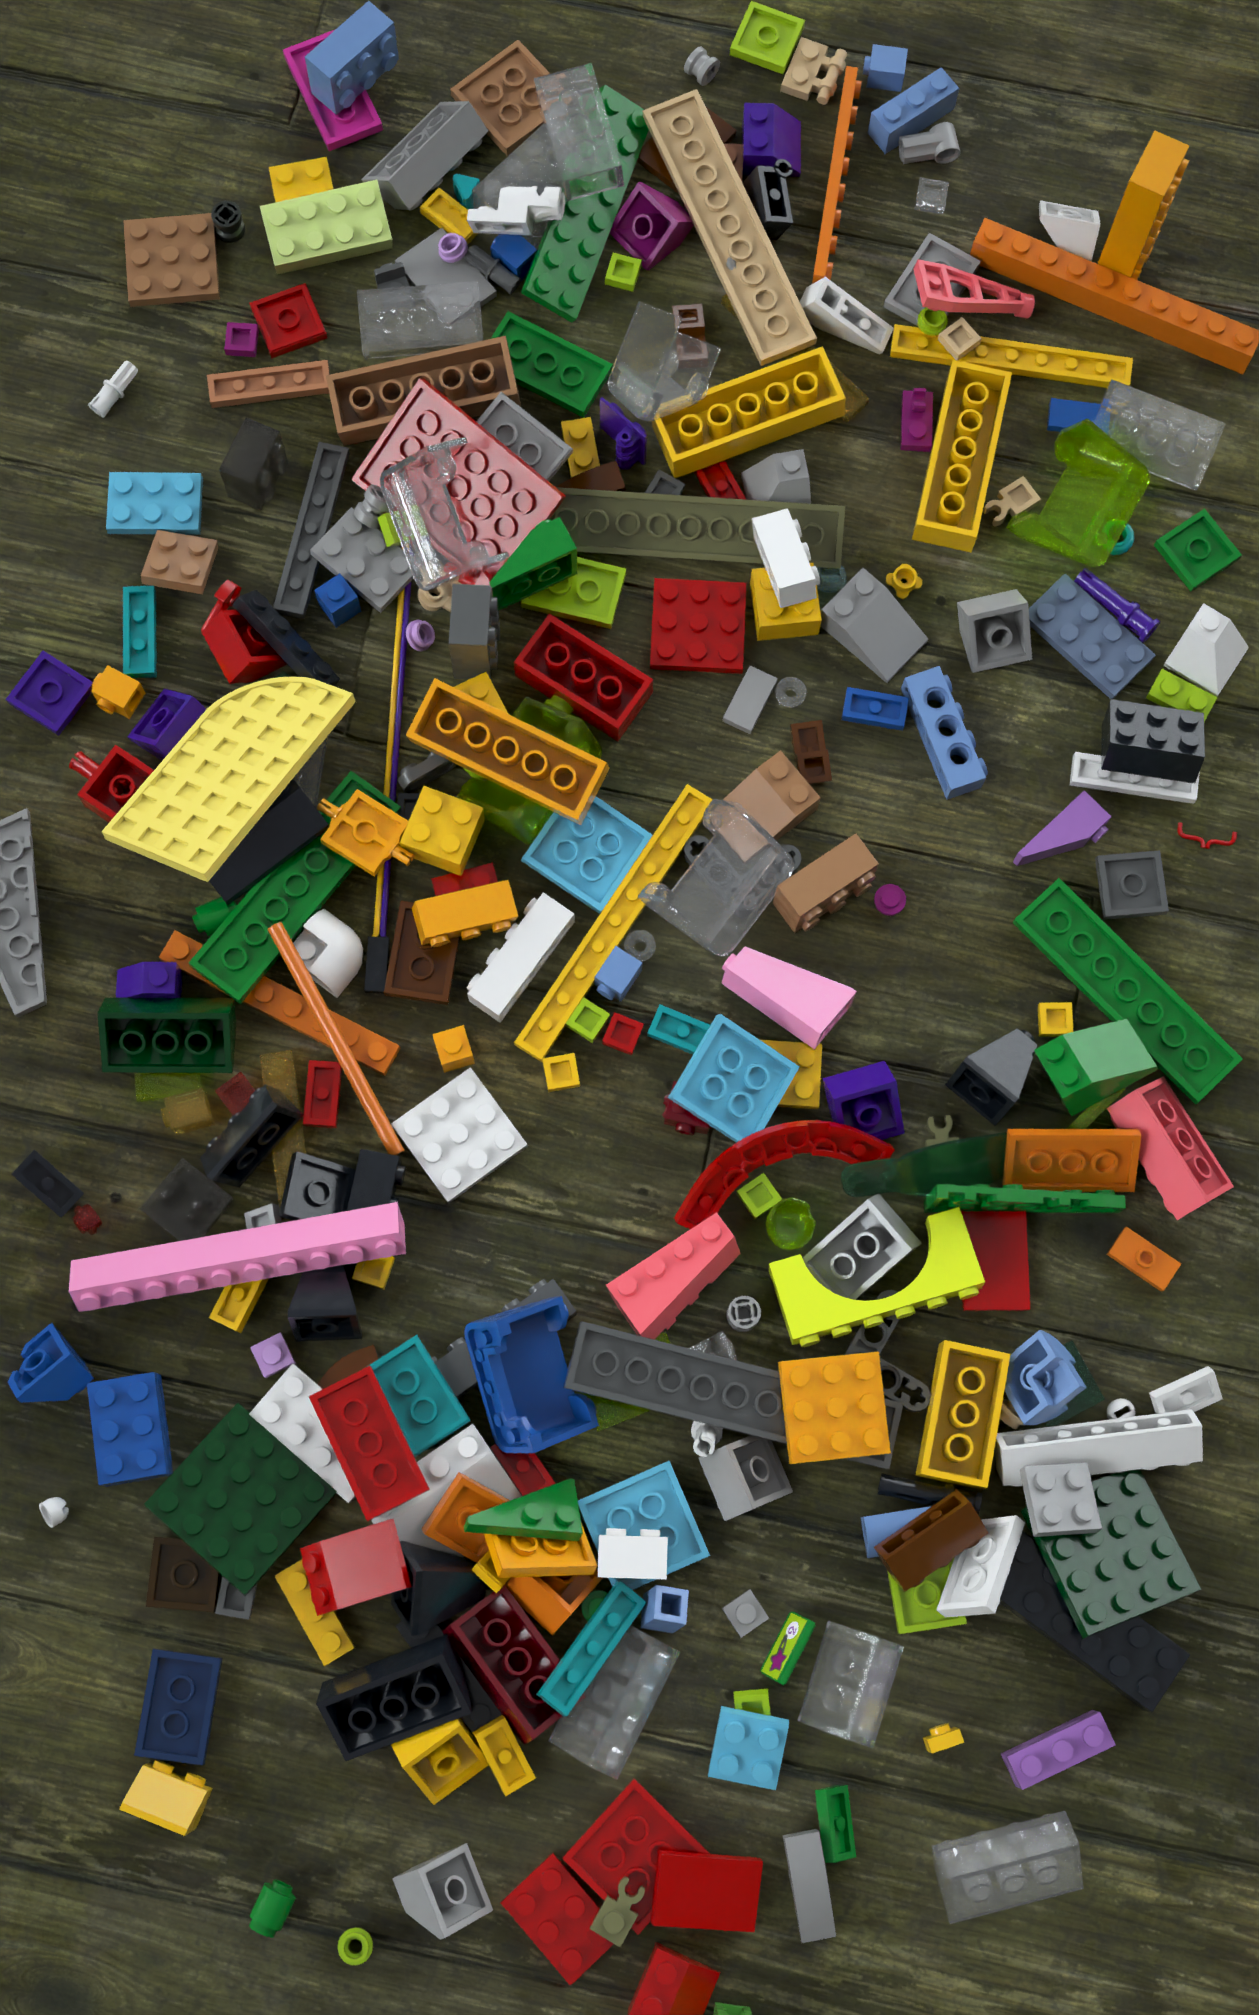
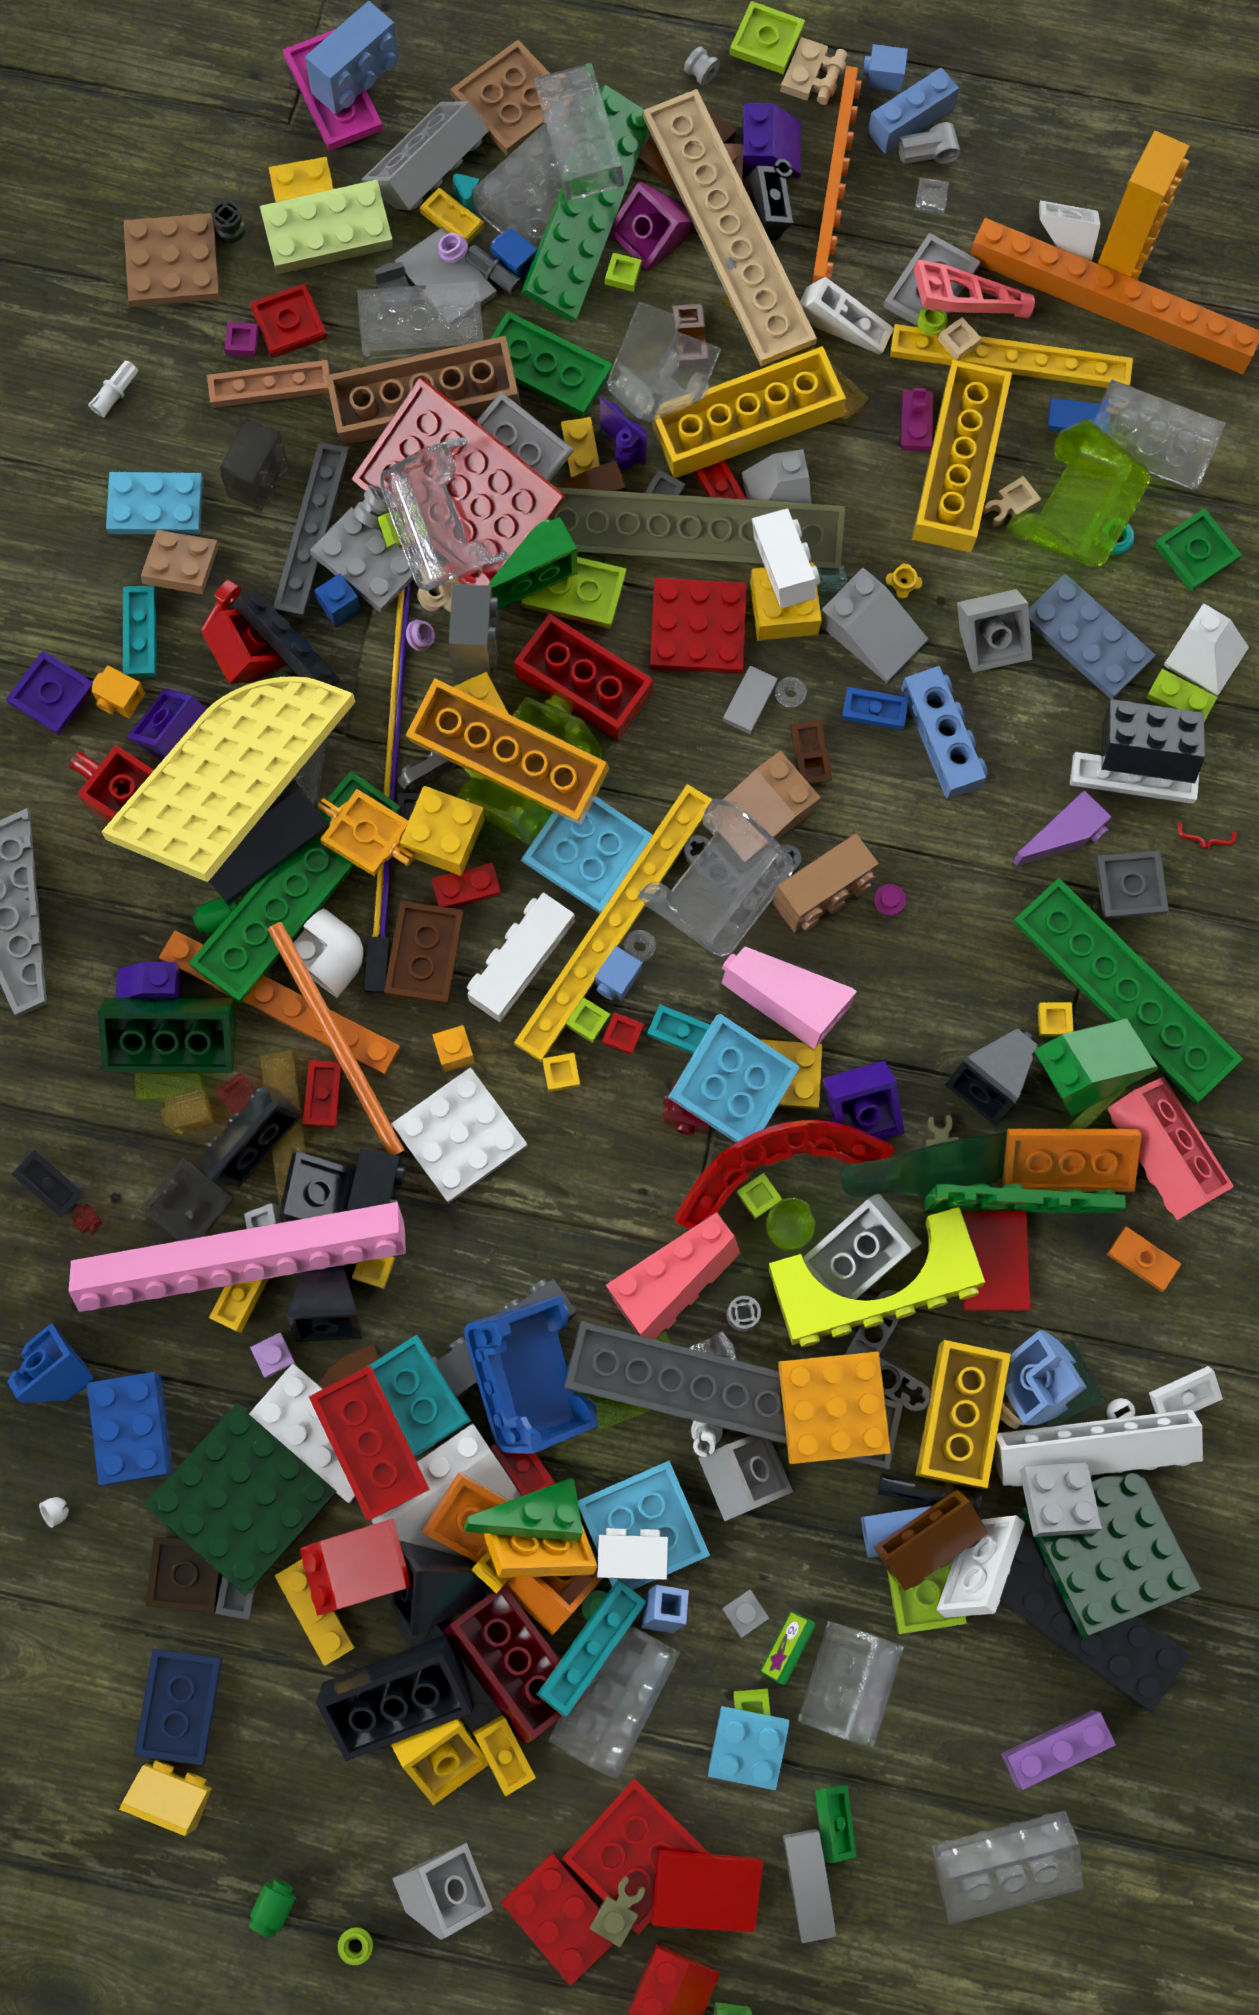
(465, 913): light orange brick -> none
(519, 209): white plate -> none
(942, 1738): yellow plate -> none
(1127, 613): dark purple pin -> none

